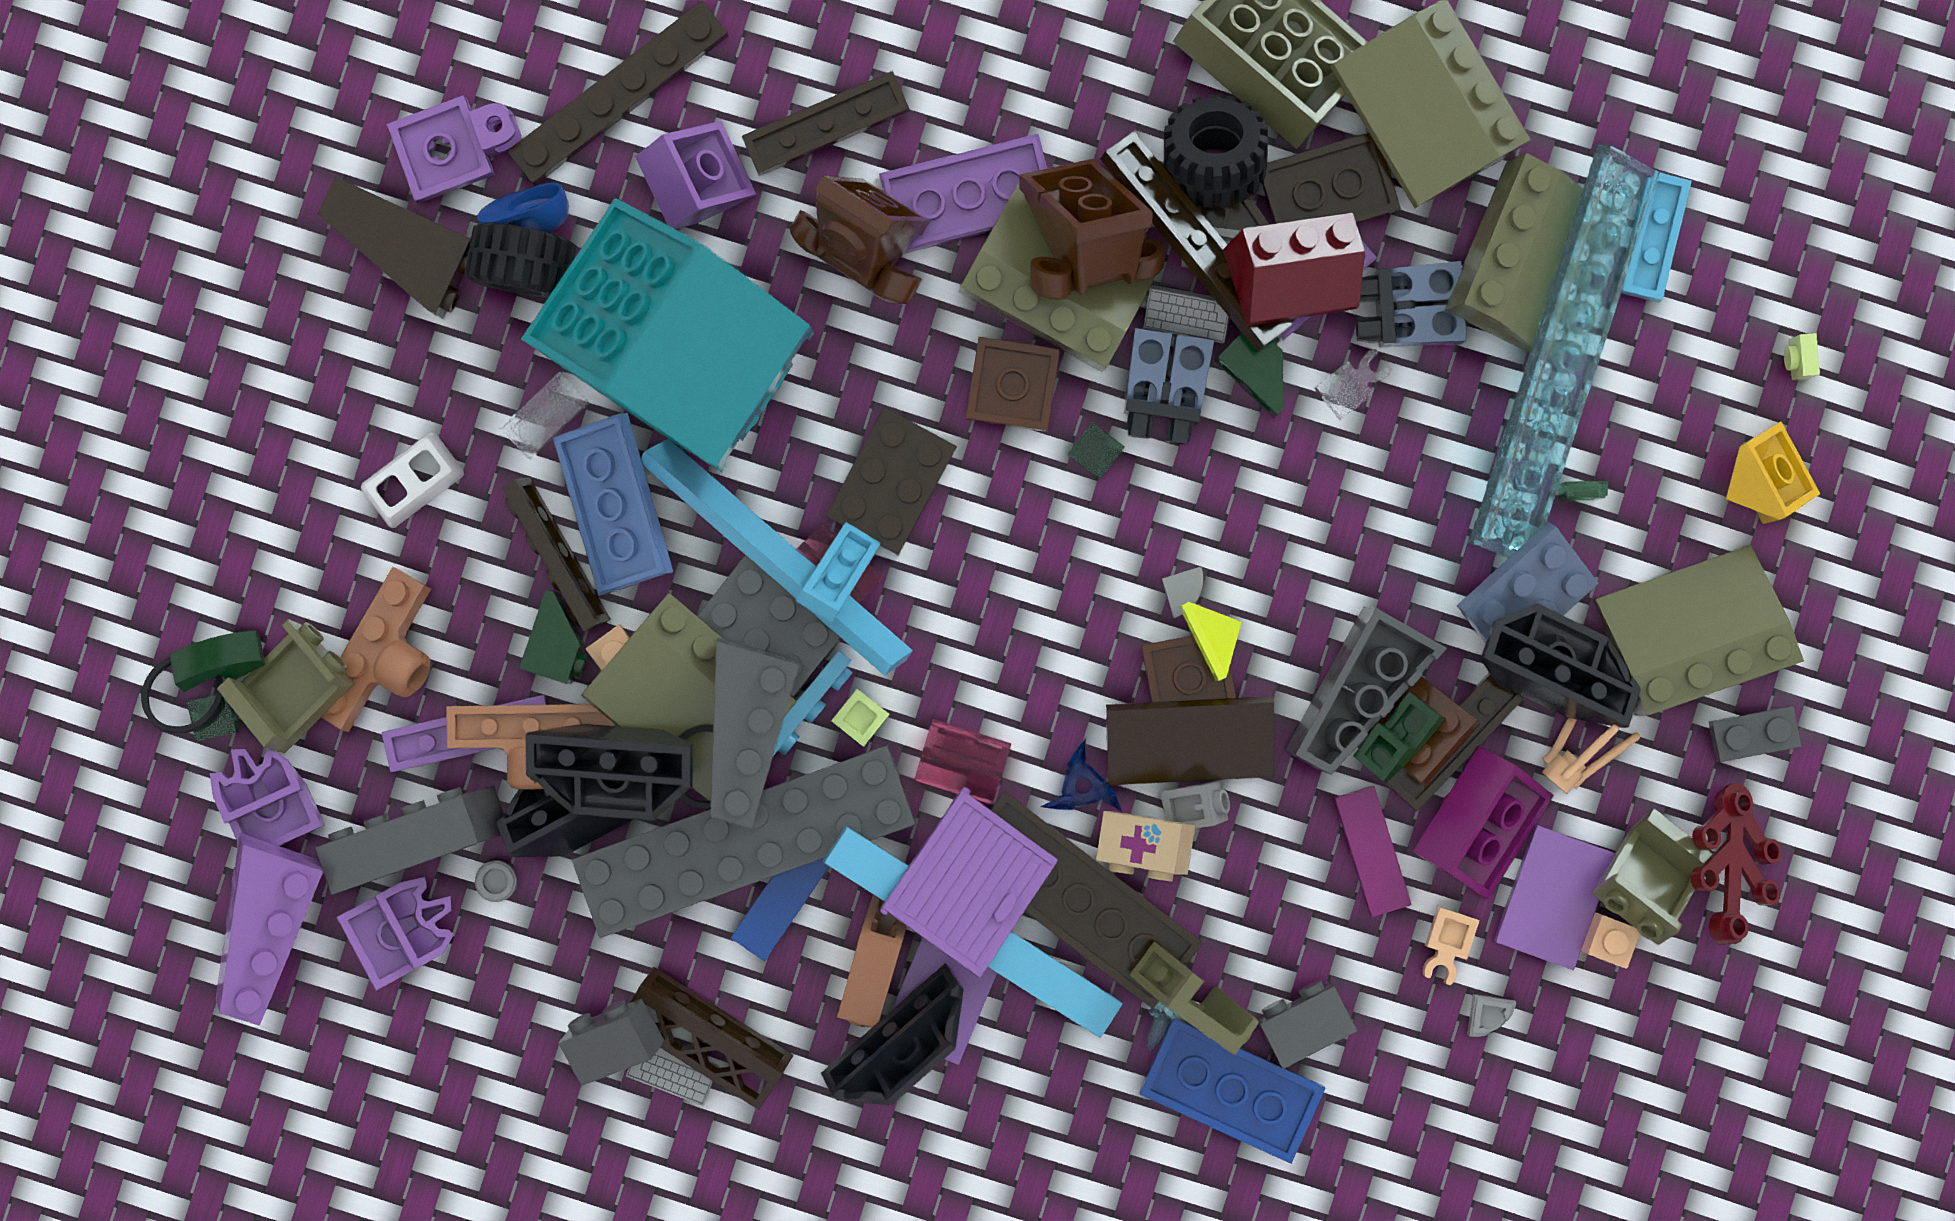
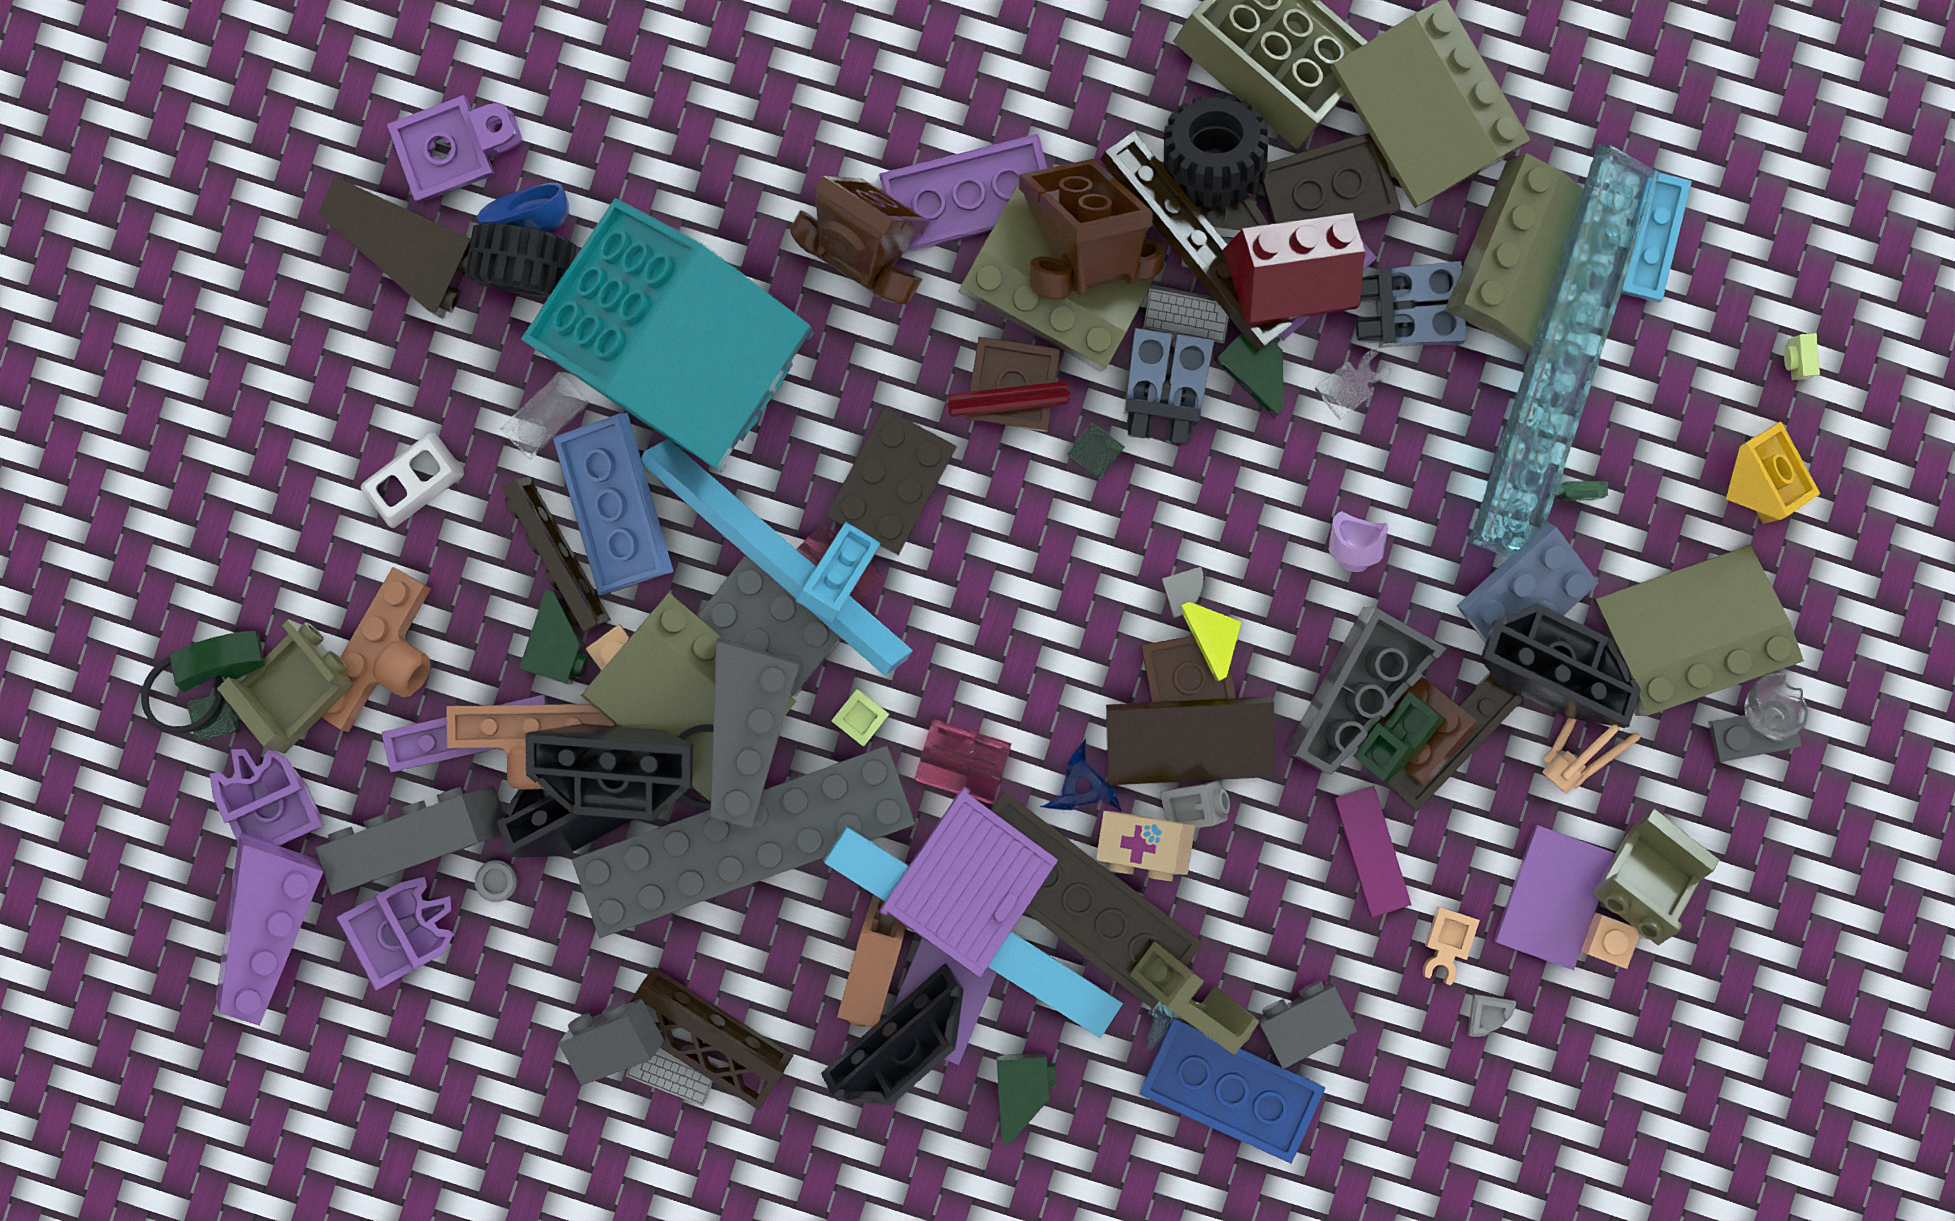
(618, 93): dark brown plate -> none
(694, 174): medium lavender slope -> none
(777, 908): blue tile -> none
(809, 704): medium azure plate -> none
(825, 123): dark brown plate -> none
(1008, 399): none -> dark red axle
(1022, 1090): none -> dark green slope
(1357, 542): none -> lavender piece
(1483, 822): magenta slope -> none
(1734, 810): dark red plant -> none
(1775, 707): none -> clear hair

